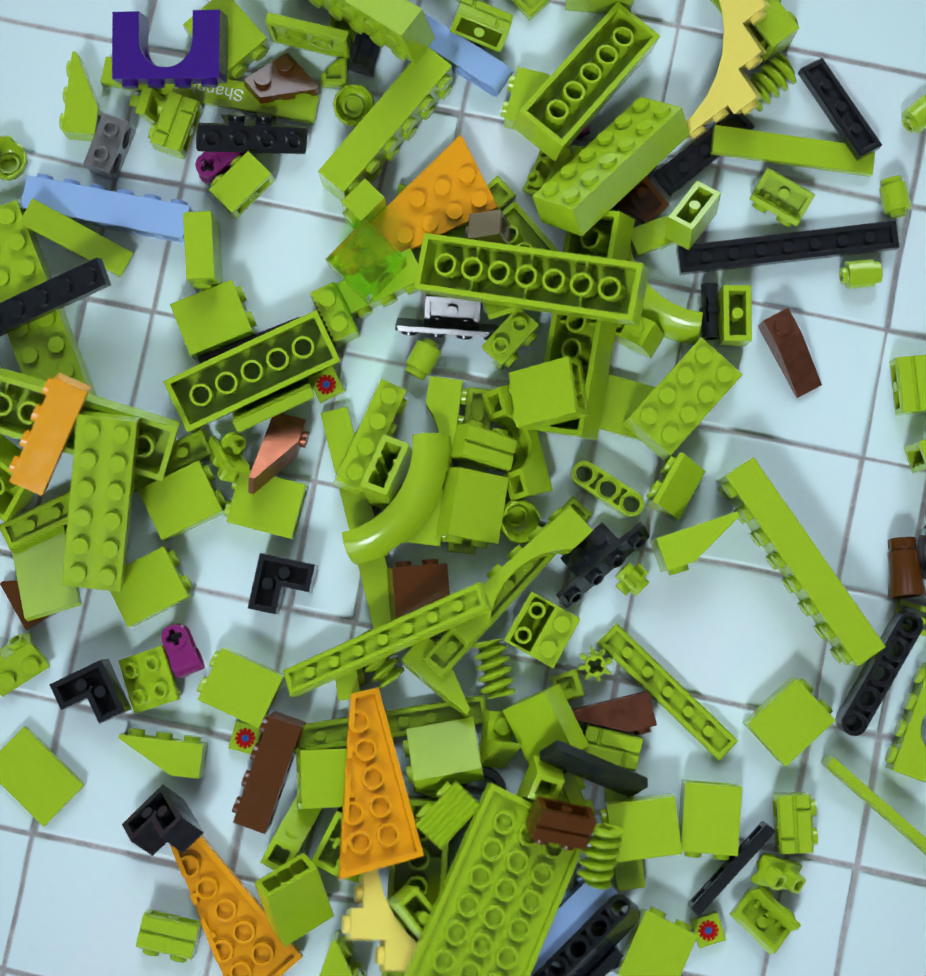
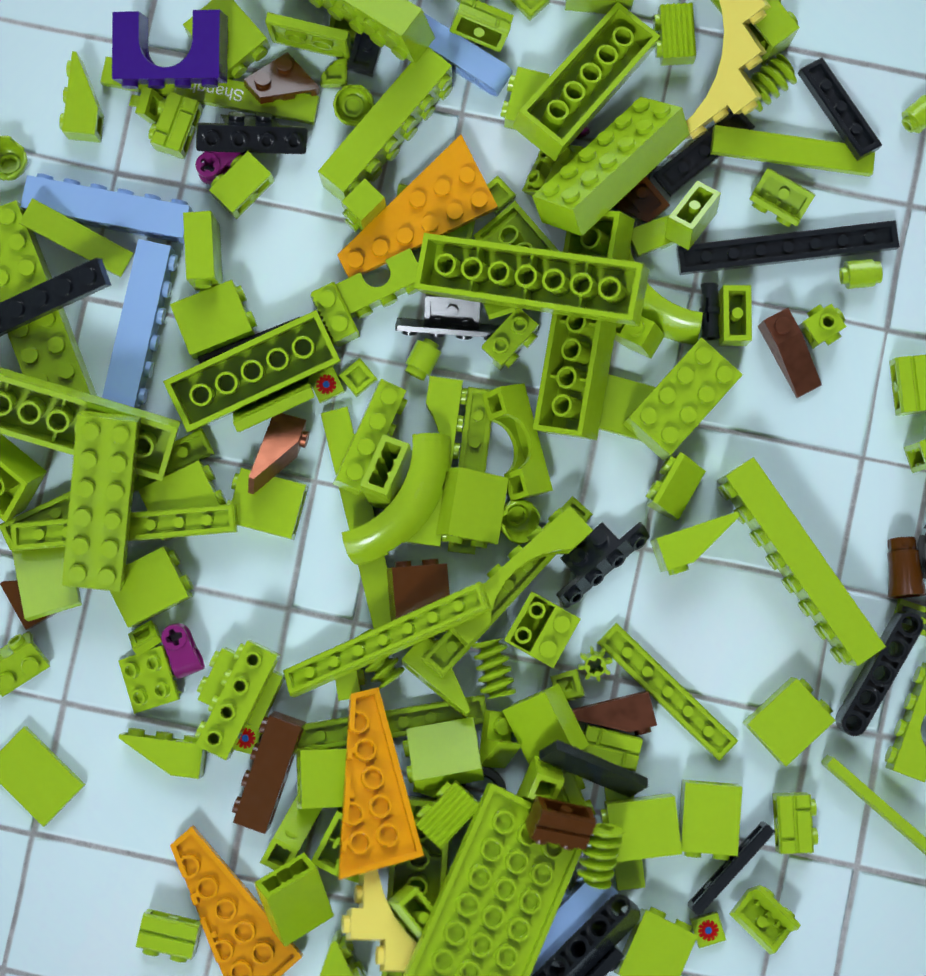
(49, 433): light orange brick -> none
(98, 686): black brick -> none
(109, 147): flat silver brick -> none
(139, 324): none -> light blue brick
(143, 526): none -> lime tile
(144, 637): none -> lime tile
(161, 821): black brick -> none
(229, 456): lime hips -> none
(237, 700): none -> lime brick
(273, 576): black brick -> none
(358, 377): none -> lime tile
(366, 261): clear neon green brick -> none
(484, 447): lime brick -> none
(489, 227): dark tan brick -> none
(548, 393): lime brick -> none
(621, 490): lime beam -> none
(631, 579): lime gear -> none
(676, 34): none -> lime brick
(778, 873): lime hips -> none
(823, 325): none -> lime brick
(895, 196): lime brick -> none

